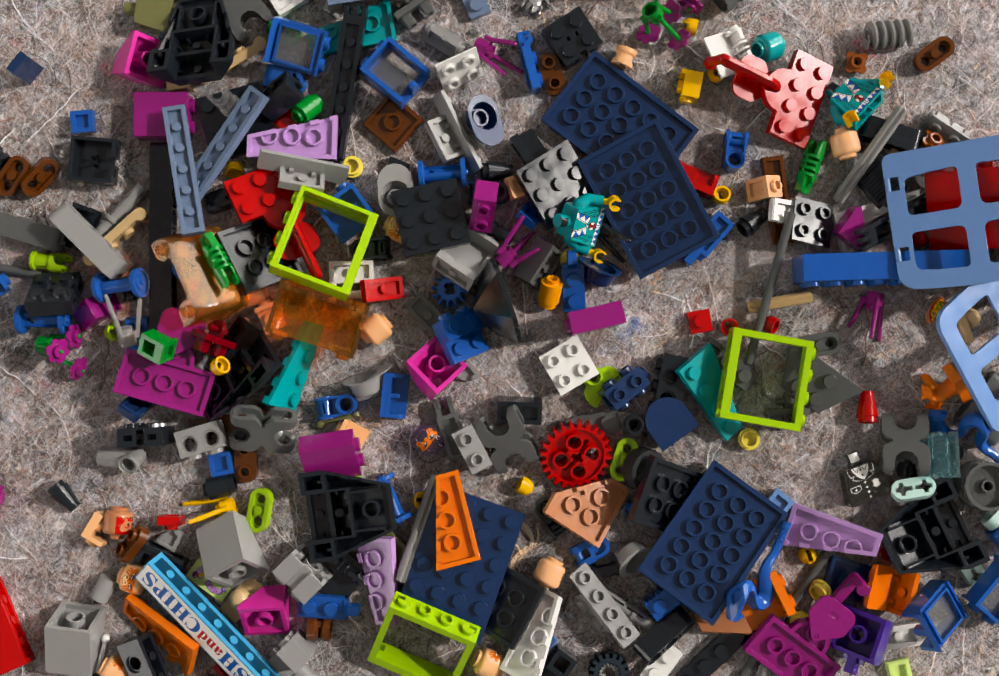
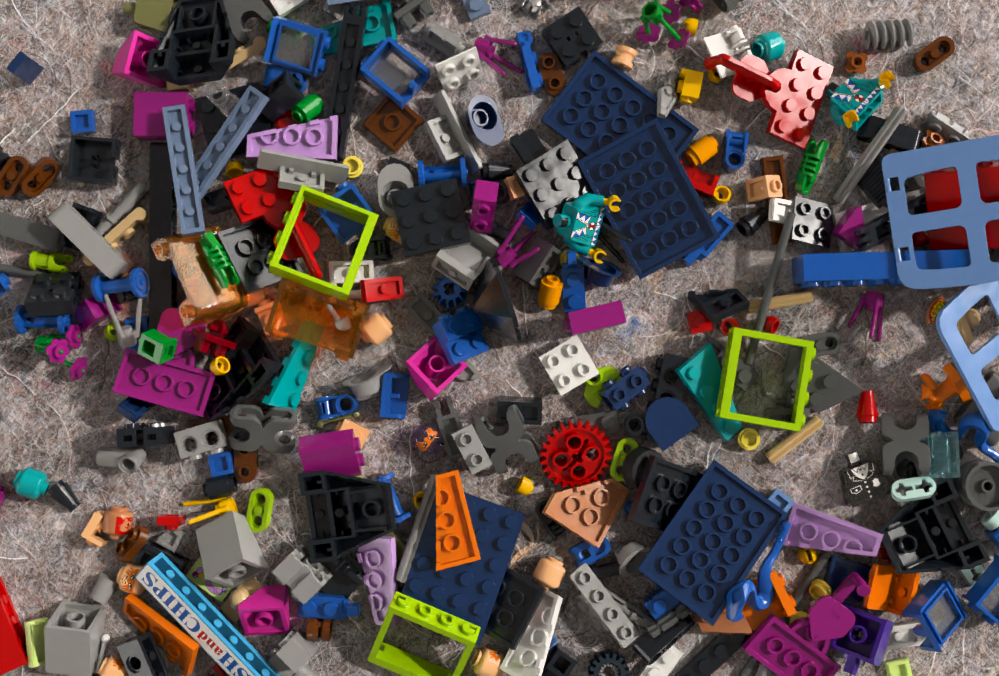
(31, 483): none -> teal head
(35, 641): none -> yellowish green tile
(340, 323): none -> light grey hand
(666, 97): none -> light grey piece
(667, 620): none -> dark grey axle
(702, 150): none -> light orange brick
(719, 303): none -> black wing
(794, 440): none -> tan axle
(844, 144): light nougat head -> none

